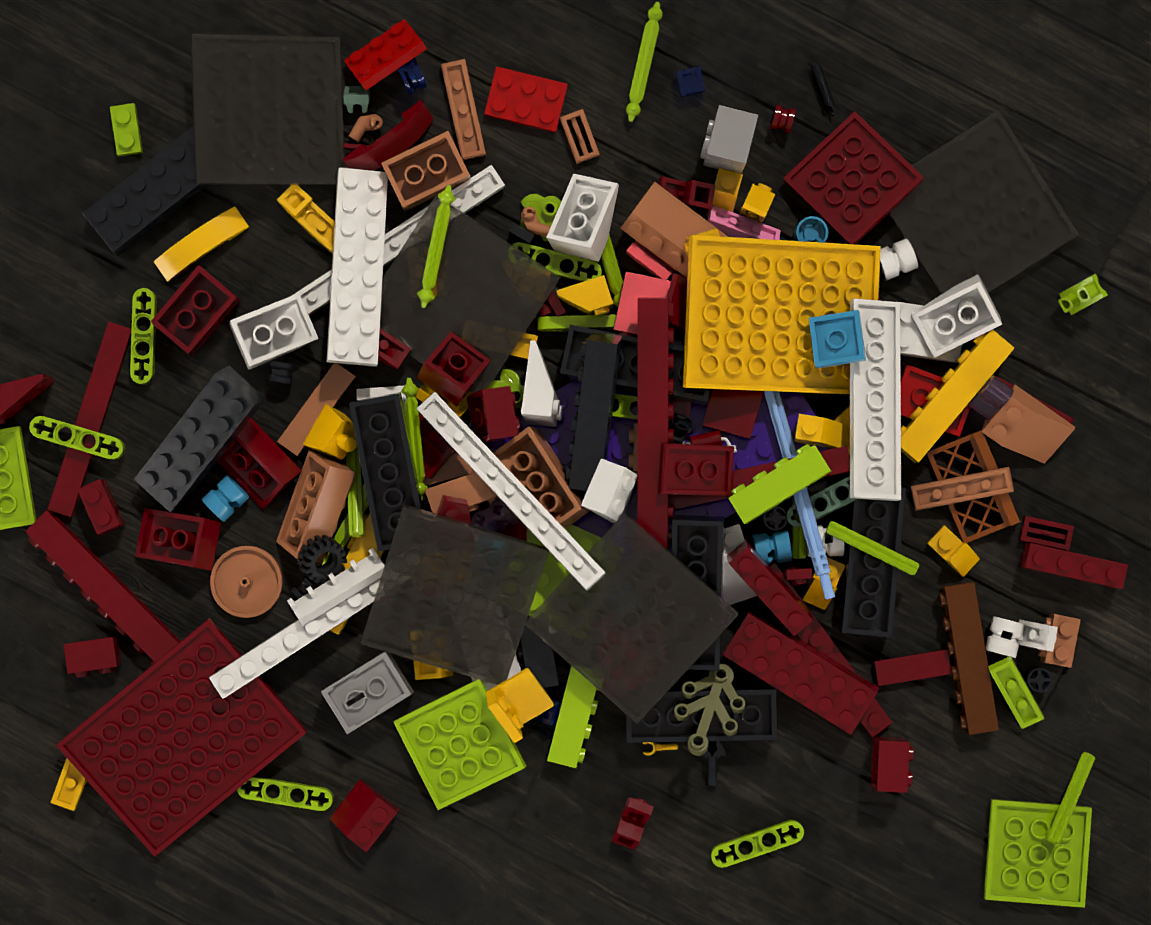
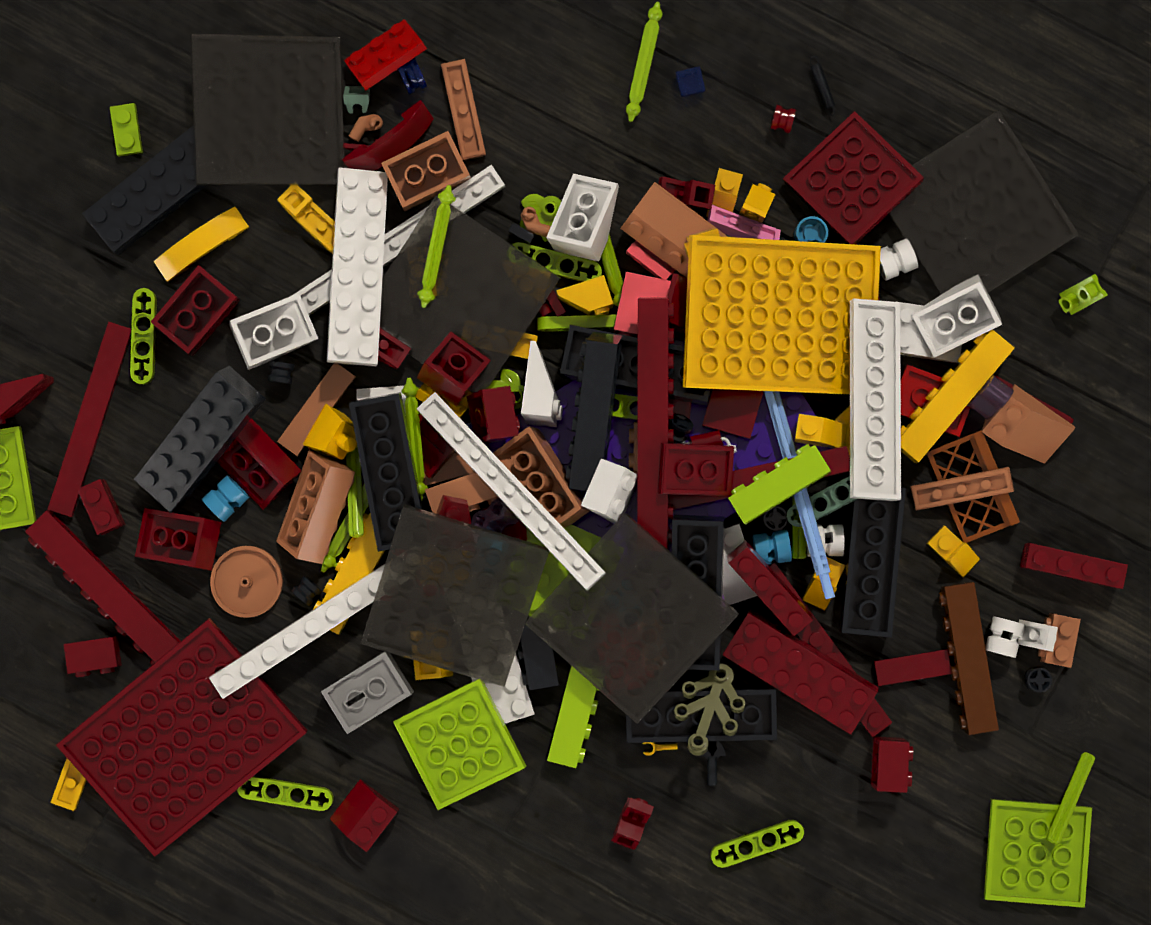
(76, 440): lime beam -> none
(312, 552): black tyre -> none
(337, 588): white hinge -> none
(518, 702): yellow bracket -> none
(526, 99): red plate -> none
(551, 715): plate -> none
(587, 156): nougat tile -> none
(729, 139): light grey piece -> none
(797, 575): dark red plate -> none
(837, 339): dark azure plate -> none
(872, 548): lime axle -> none
(1016, 692): lime plate -> none
(1025, 528): dark red tile -> none

